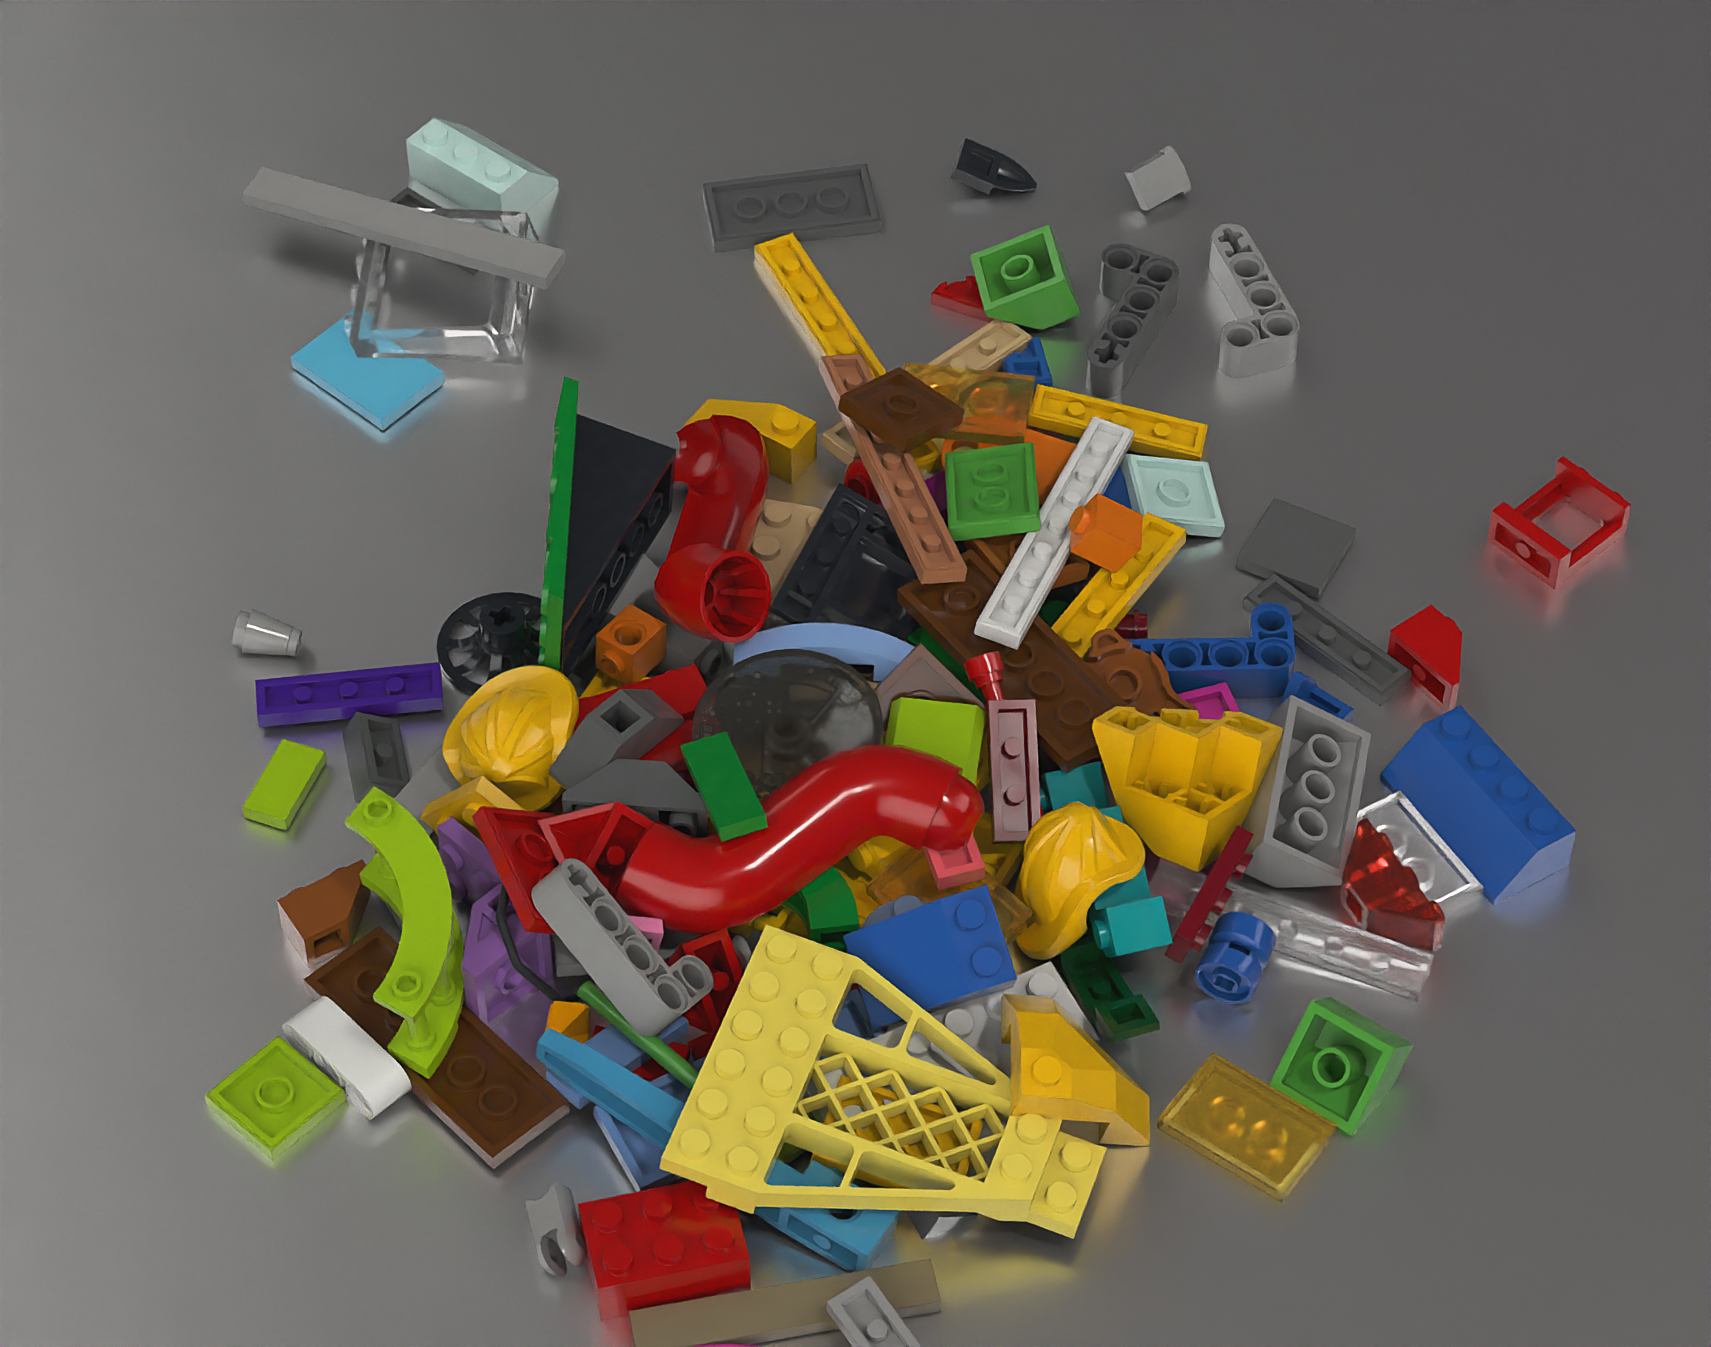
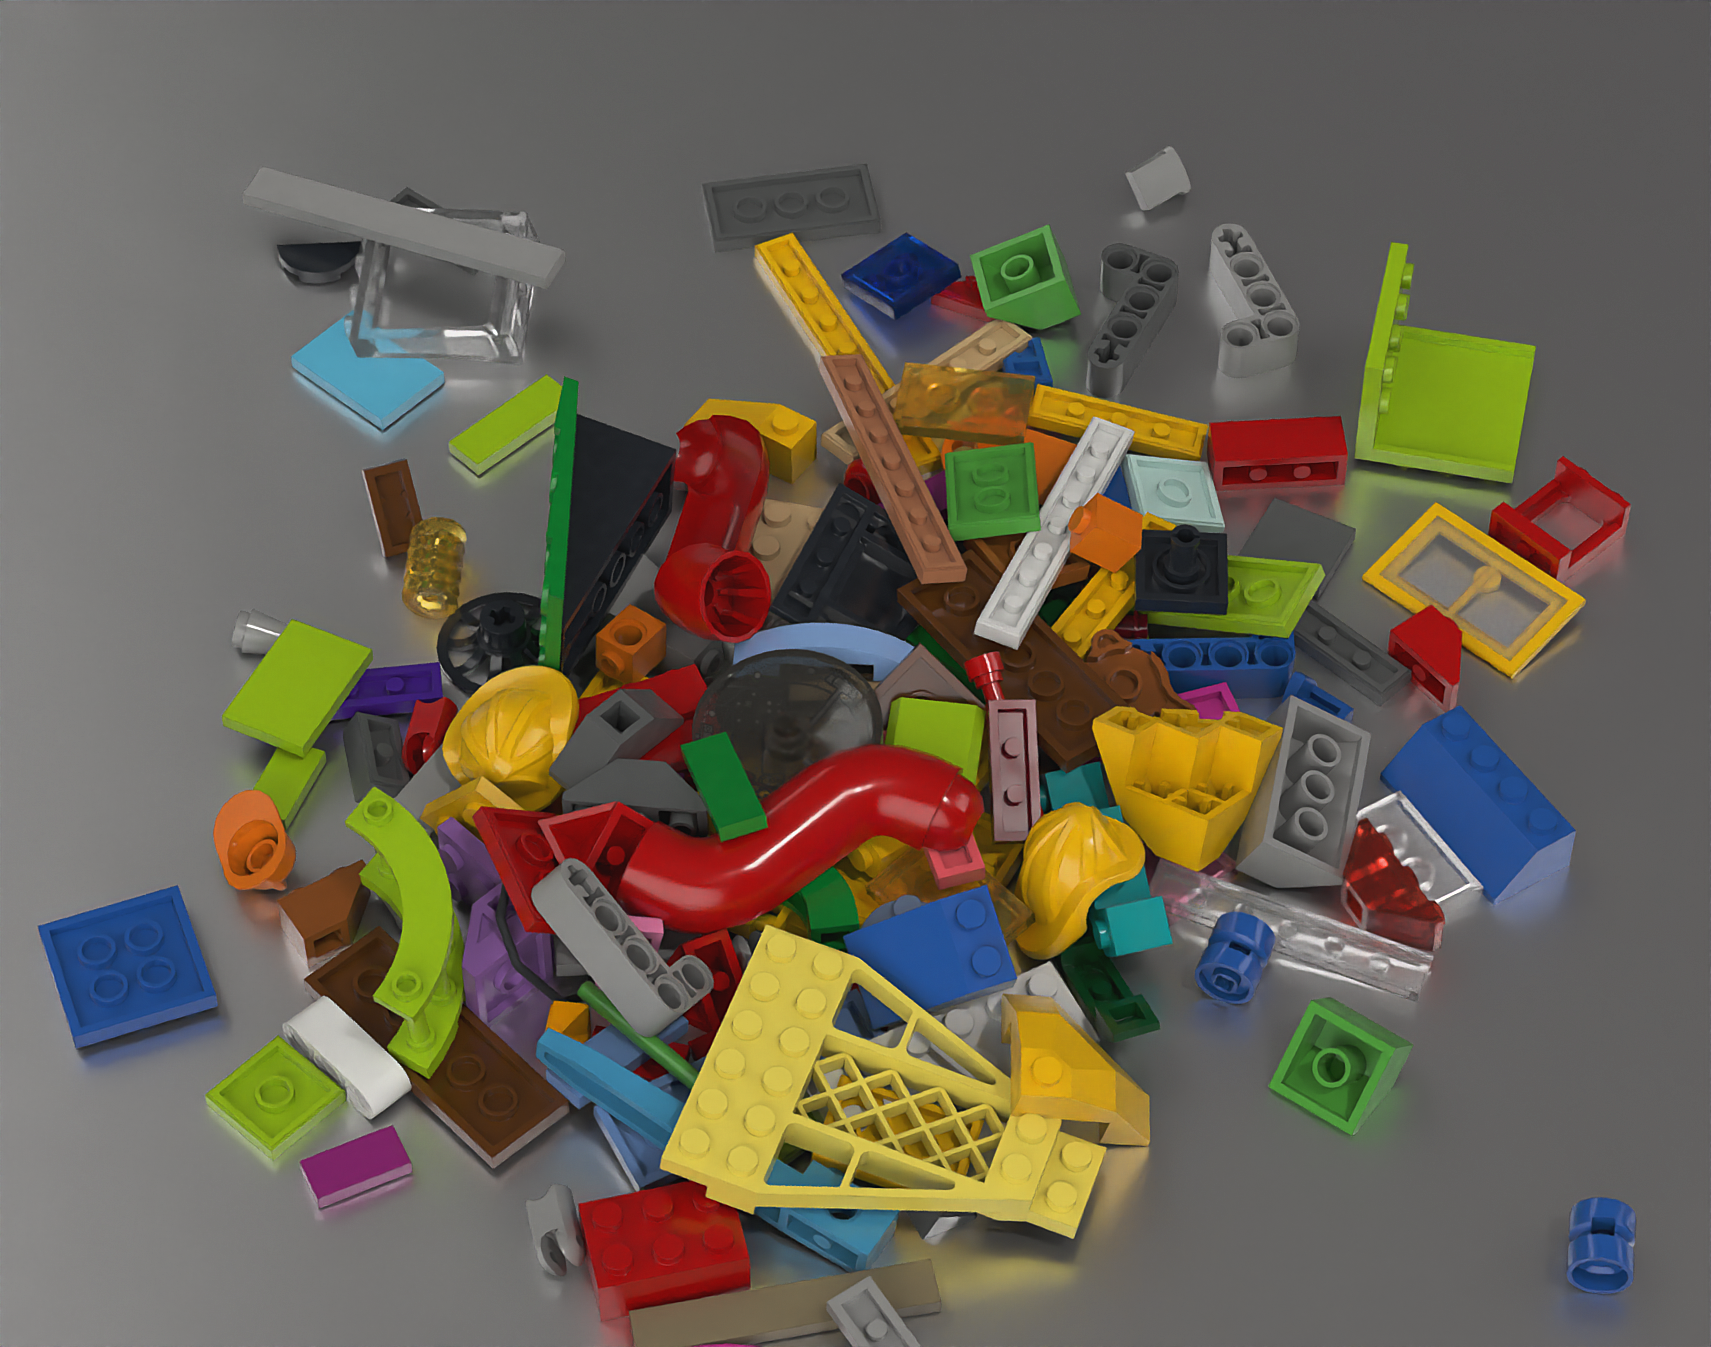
(127, 966): none -> blue plate
(253, 843): none -> orange piece
(297, 688): none -> lime tile
(319, 261): none -> black tile
(355, 1166): none -> magenta tile
(392, 504): none -> reddish brown tile
(426, 731): none -> red piece
(434, 568): none -> clear yellow piece
(474, 169): light aqua slope -> none
(508, 426): none -> lime tile
(901, 276): none -> clear blue plate
(901, 410): reddish brown plate -> none
(987, 168): black plate -> none
(1181, 572): none -> black plate
(1212, 896): dark red plate -> none
(1247, 1127): clear yellow tile -> none
(1262, 598): none -> lime tile
(1277, 453): none -> red brick
(1439, 394): none -> lime bracket
(1490, 592): none -> clear door
(1601, 1245): none -> blue wheel

